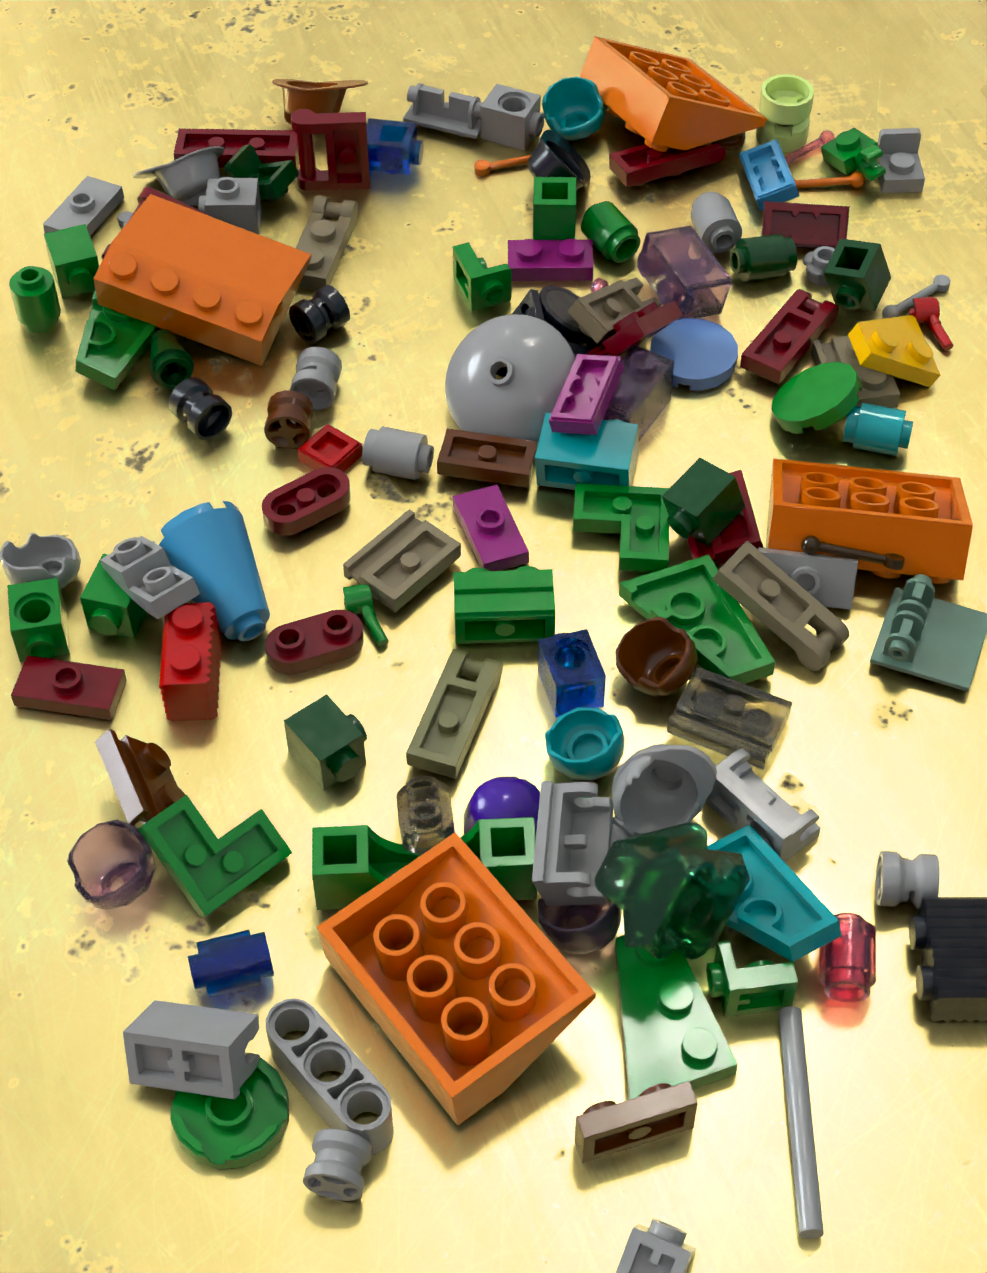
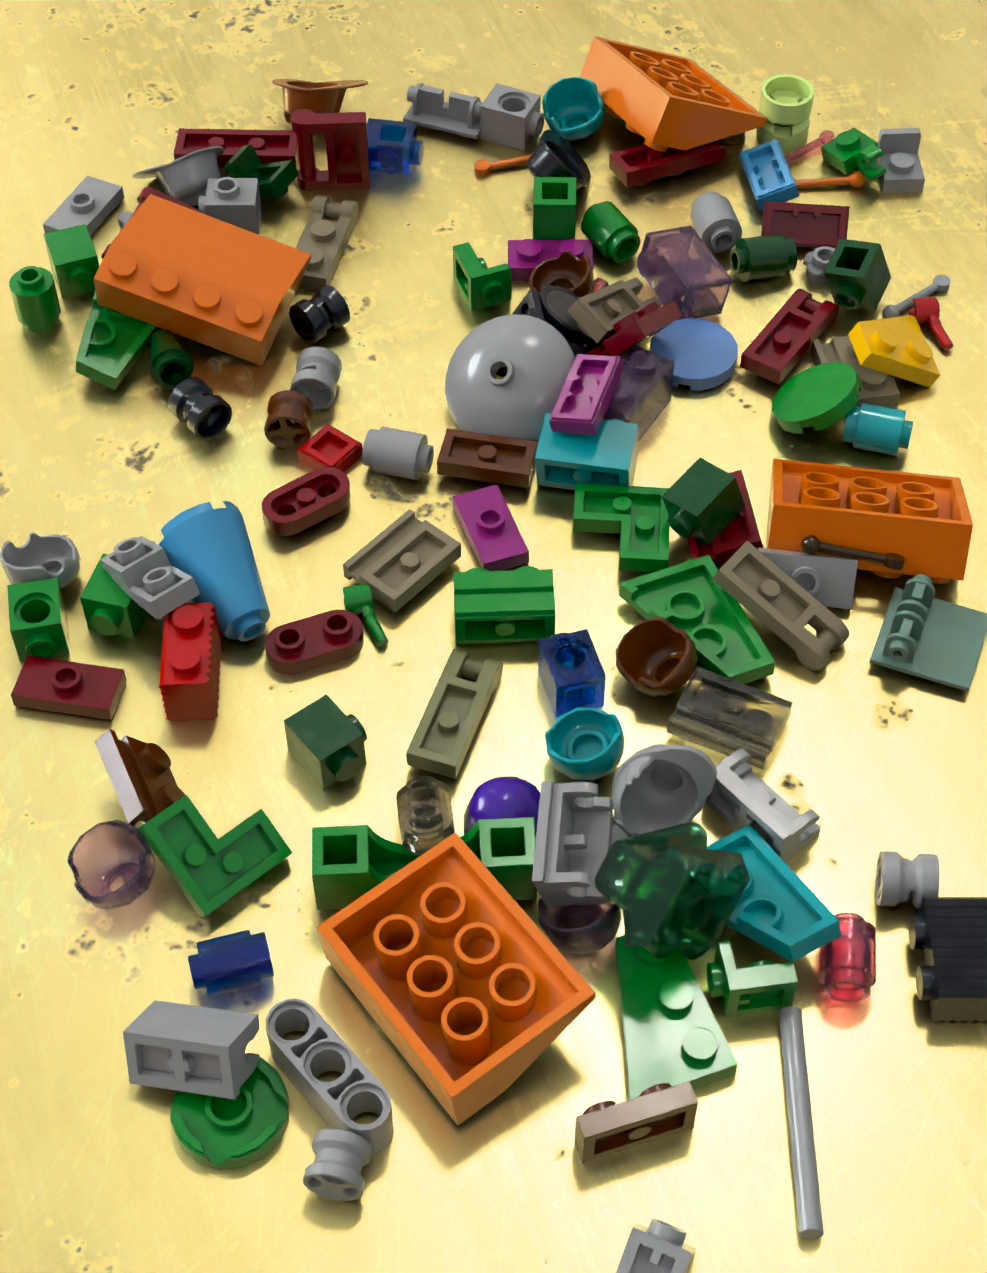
(566, 272): none -> reddish brown hair

